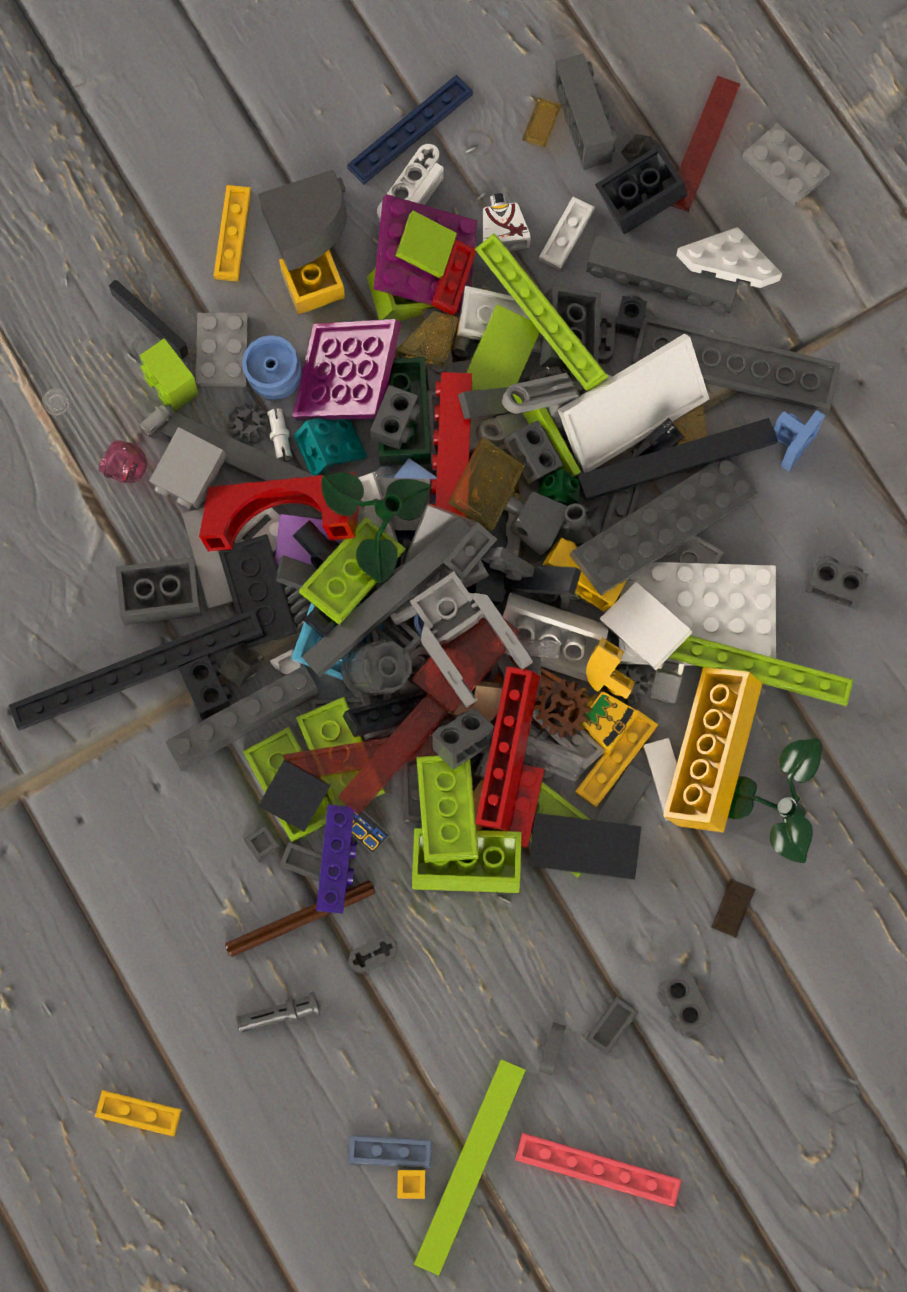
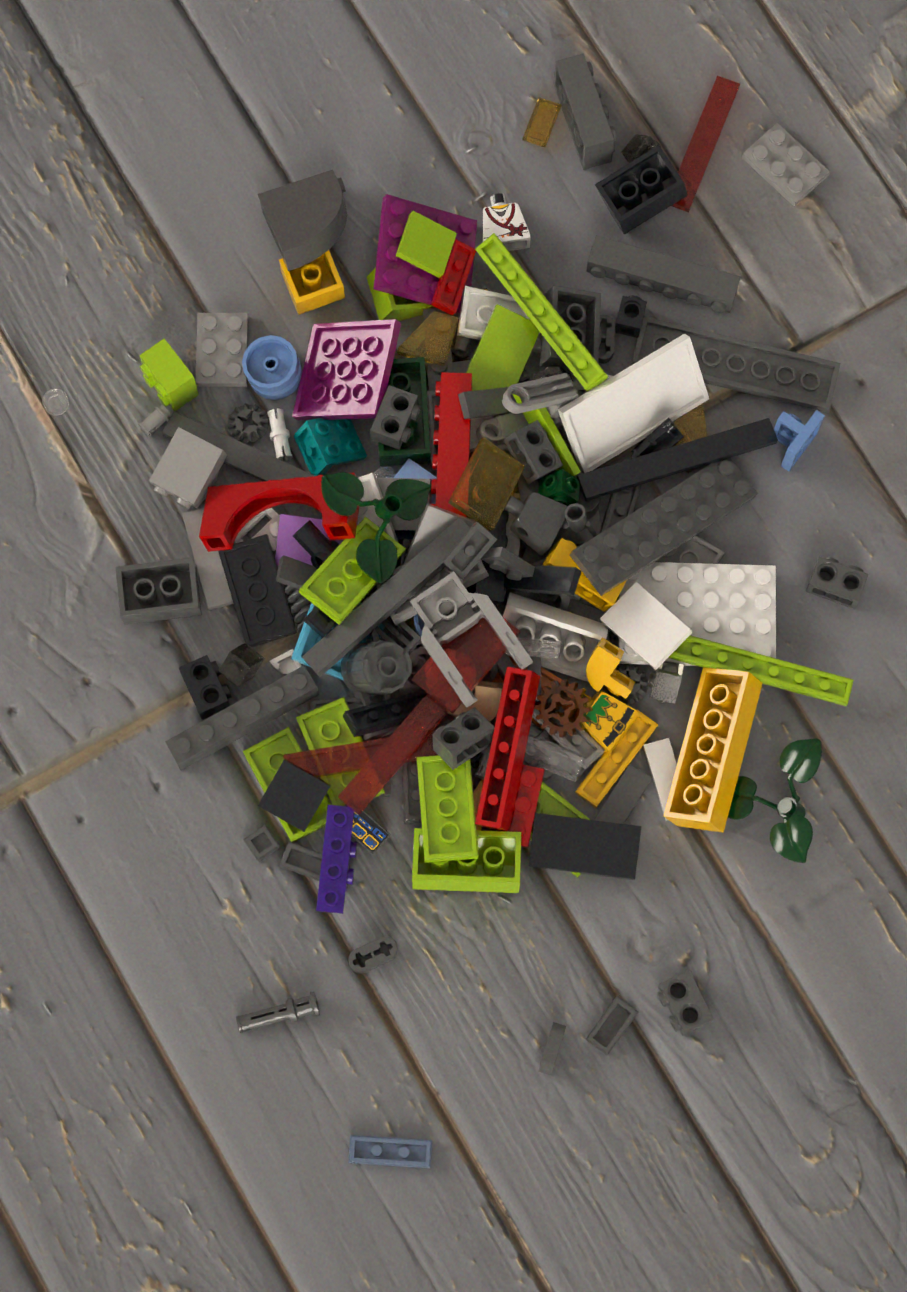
(124, 462): clear pink helmet -> none
(135, 670): black plate -> none
(138, 1113): yellow tile -> none
(148, 318): black tile -> none
(232, 233): yellow tile -> none
(293, 921): reddish brown axle -> none
(409, 129): dark blue tile -> none
(411, 1184): yellow plate -> none
(415, 164): white beam -> none
(429, 185): white tile -> none
(469, 1167): lime tile -> none
(566, 233): white tile -> none
(598, 1169): coral tile -> none
(730, 257): white plate -> none
(733, 908): dark brown tile -> none

